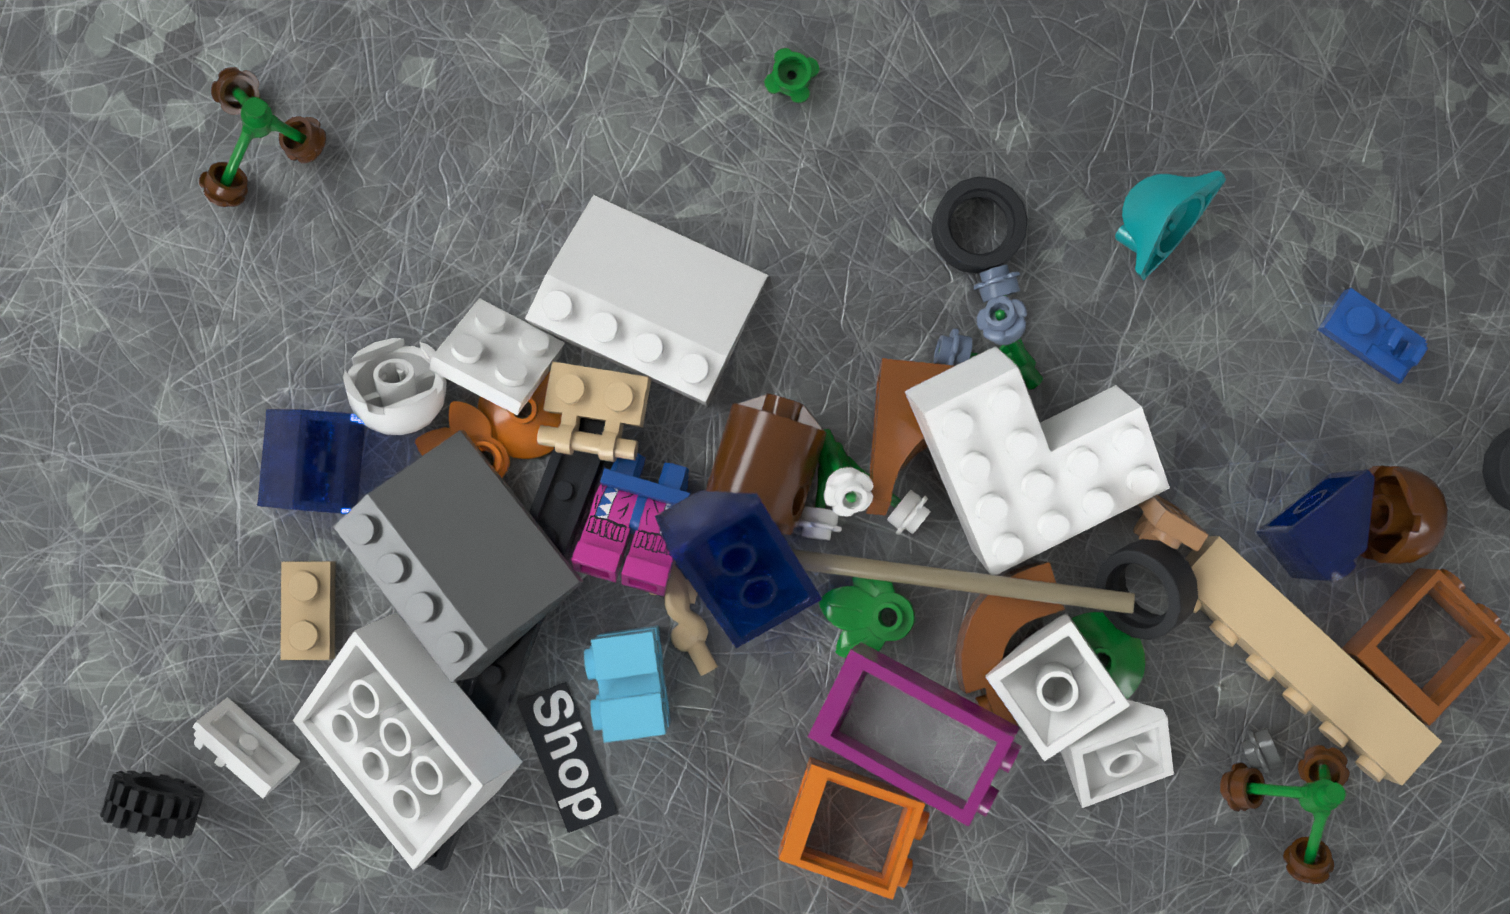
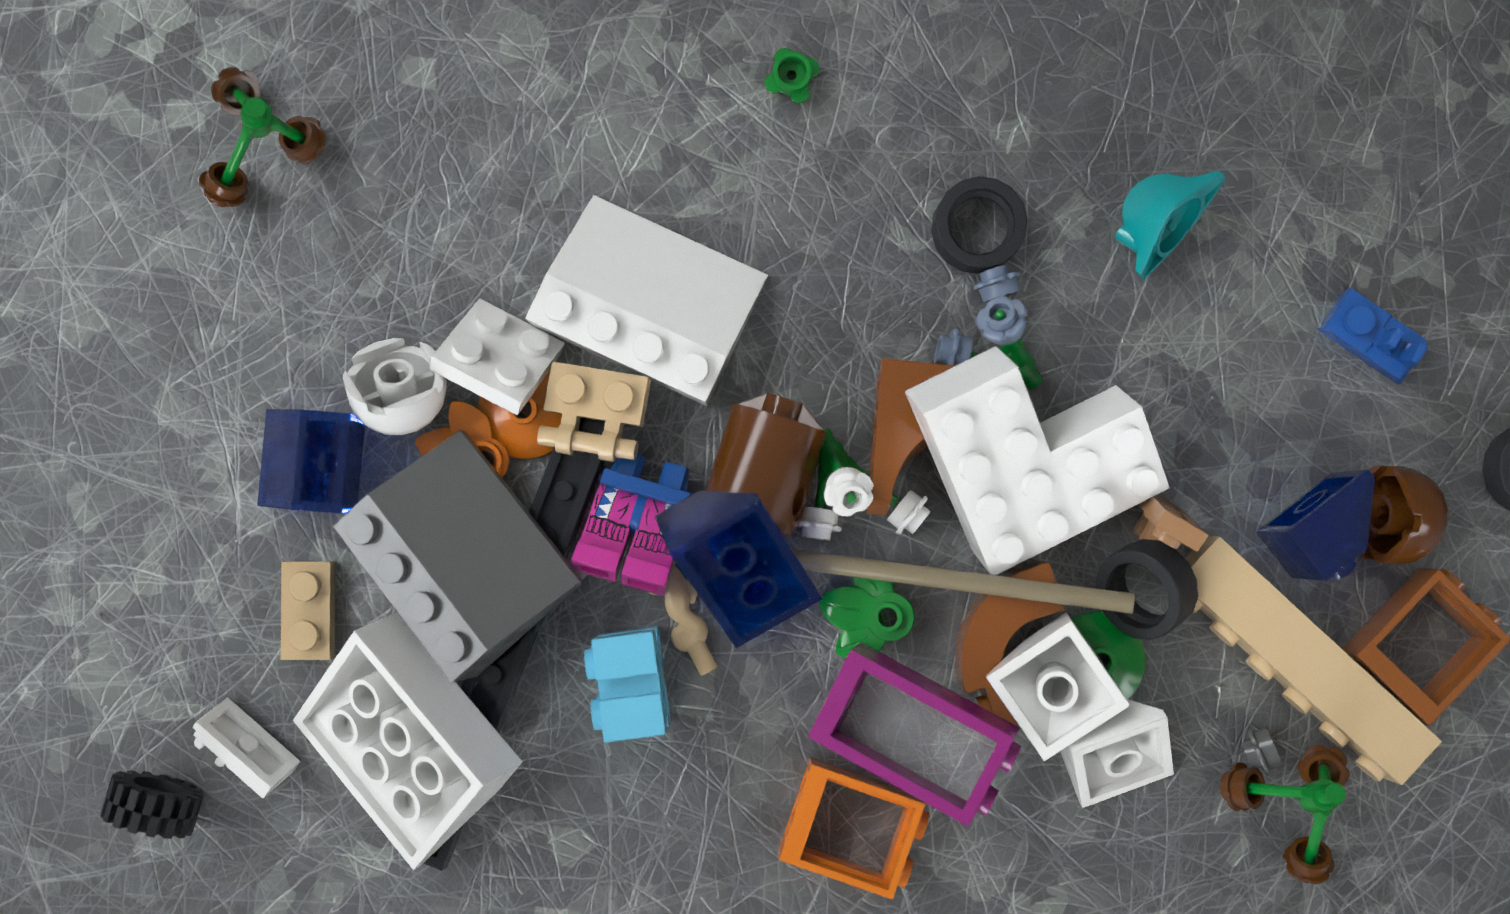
(567, 757): black sticker -> none

